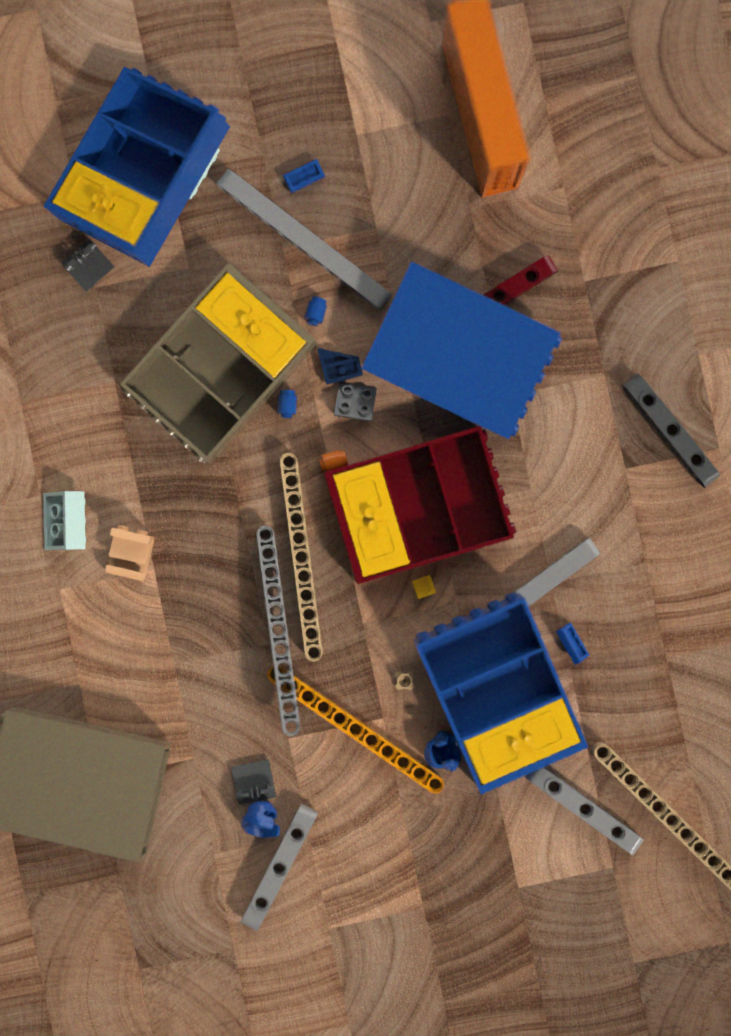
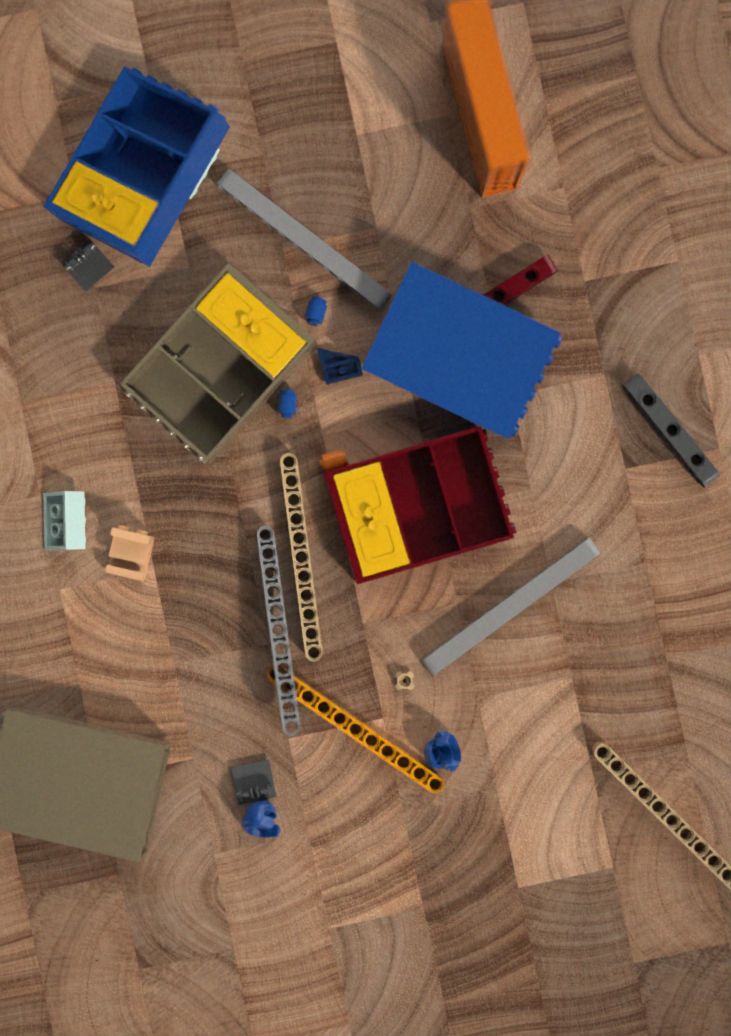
(272, 878): light grey beam -> none
(304, 176): blue plate -> none
(355, 402): dark grey hinge -> none
(424, 586): yellow plate -> none
(500, 692): blue container -> none
(572, 643): blue plate -> none
(594, 816): light grey beam -> none

